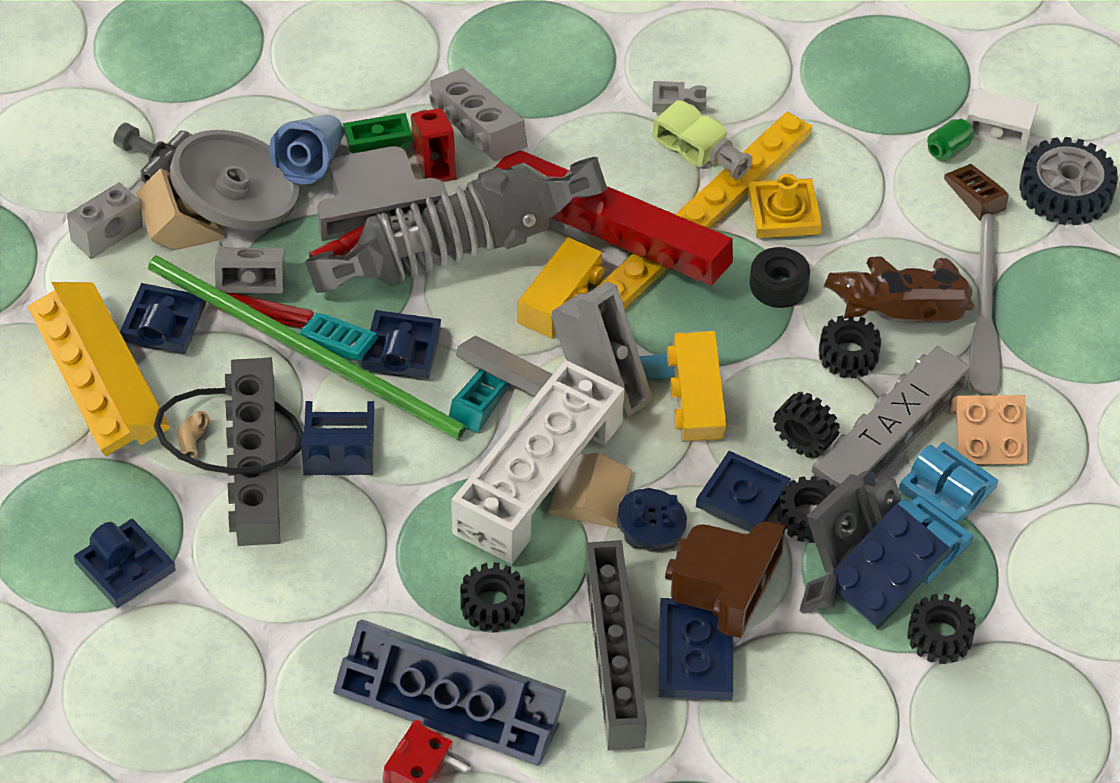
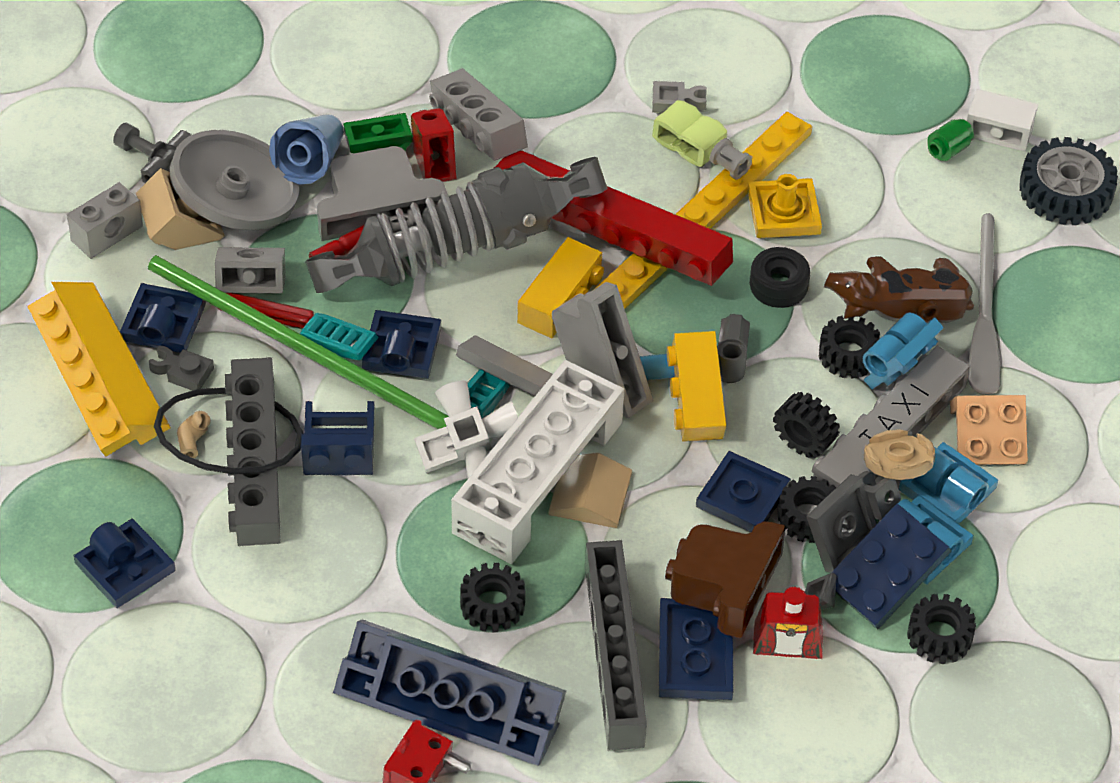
(185, 370): none -> dark grey plate
(465, 432): none -> white brick
(666, 515): dark blue plate -> none
(733, 347): none -> dark grey piece
(789, 625): none -> red torso
(898, 455): none -> tan tile
(899, 349): none -> dark azure plate
(996, 196): reddish brown slope -> none

